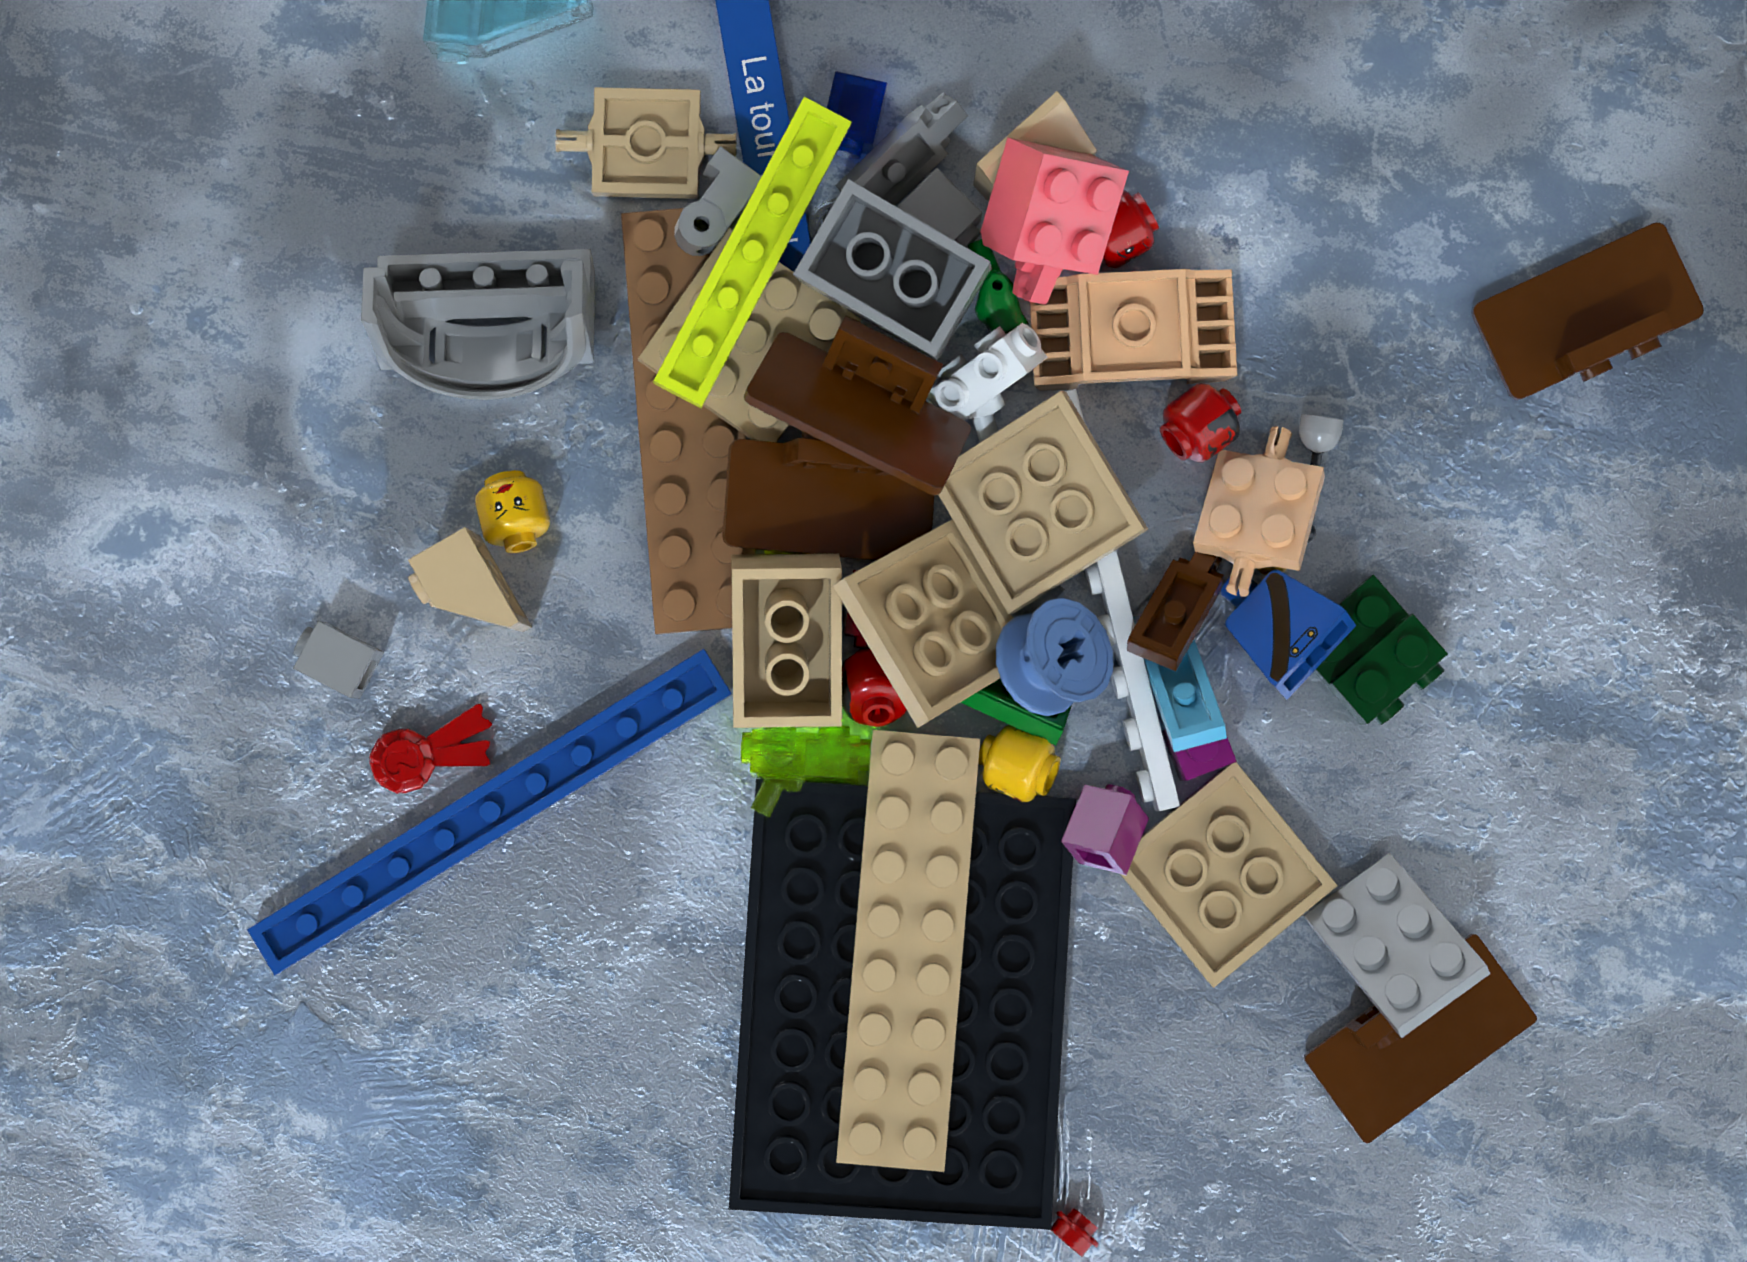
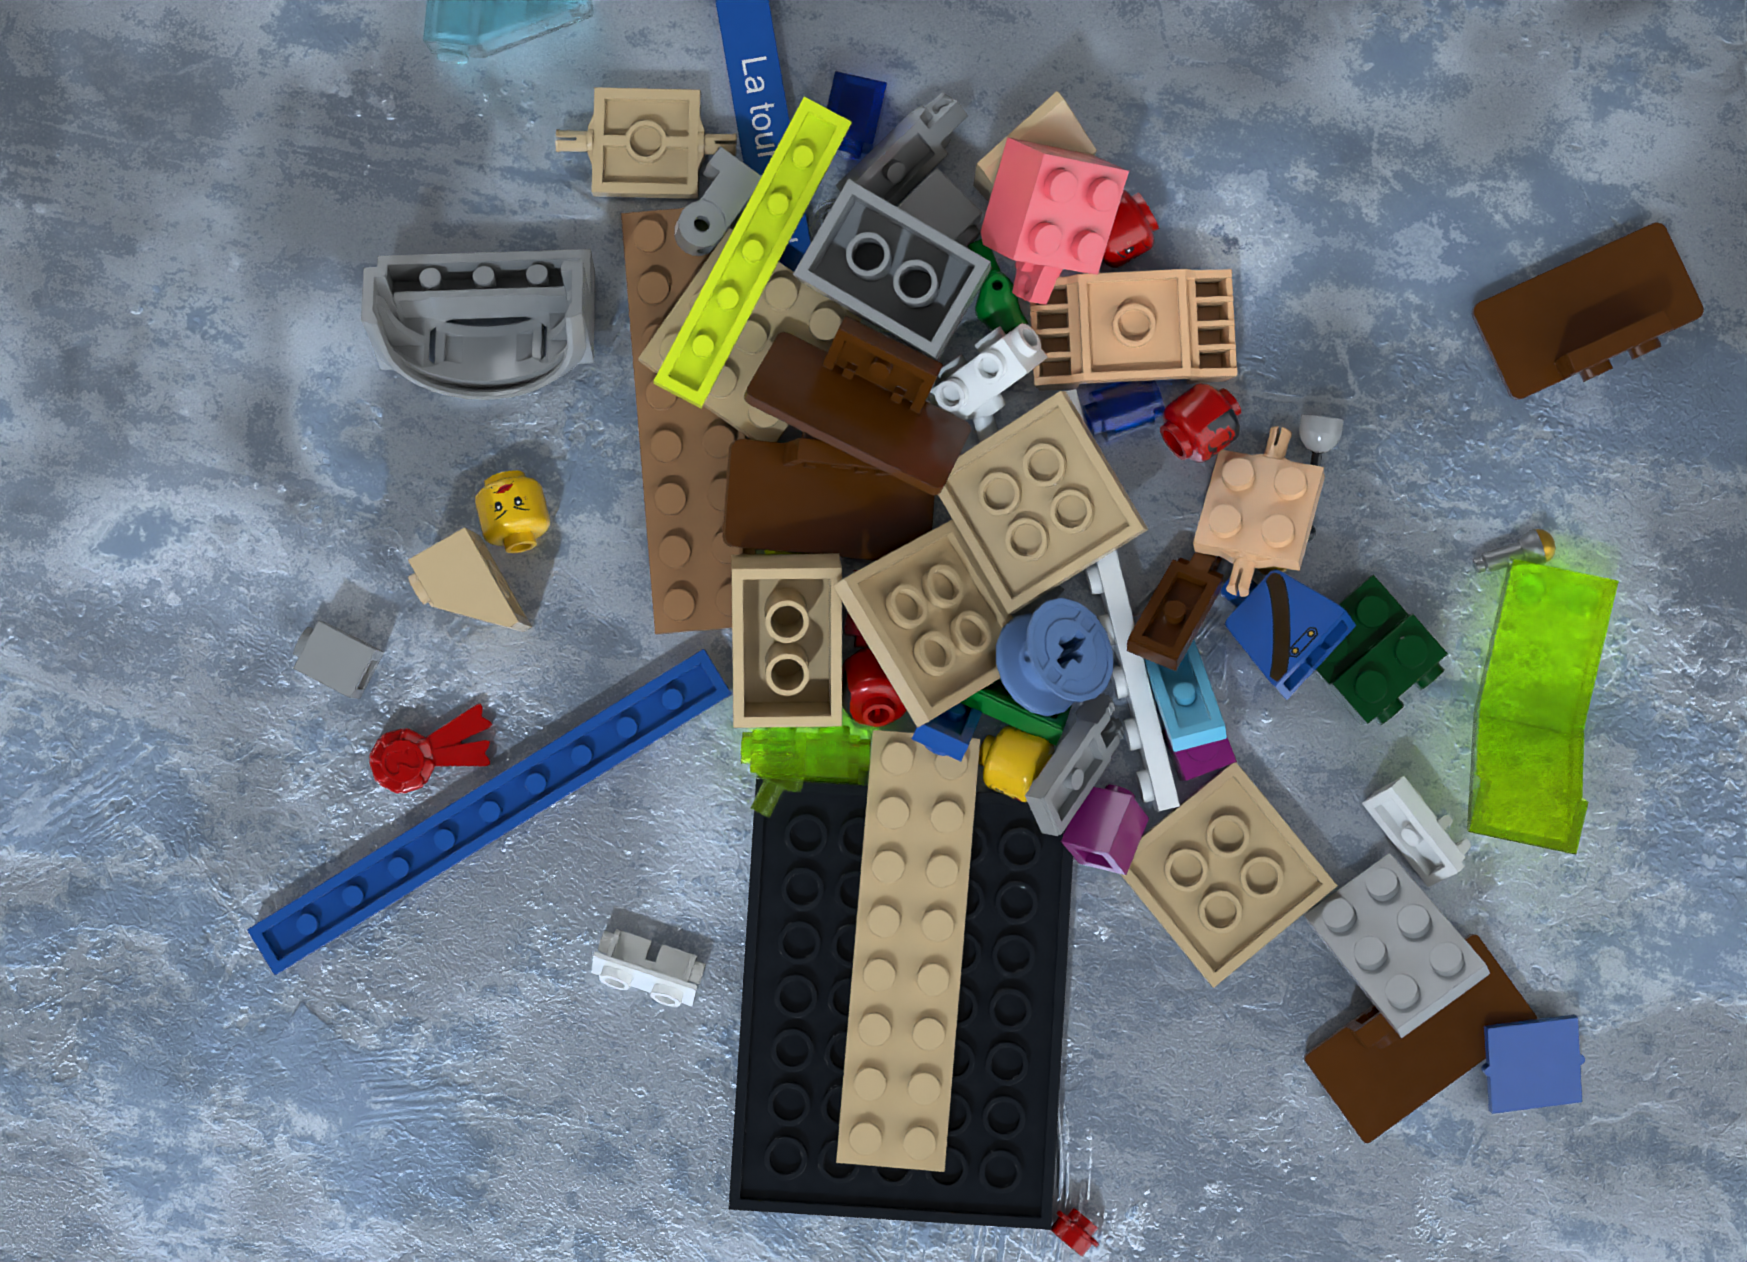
(627, 966): none -> white hinge
(949, 732): none -> blue plate
(1075, 765): none -> light grey hinge
(1123, 408): none -> clear blue brick
(1417, 831): none -> white plate
(1533, 1064): none -> blue piece
(1534, 547): none -> flat silver piece
(1537, 705): none -> clear neon green windscreen

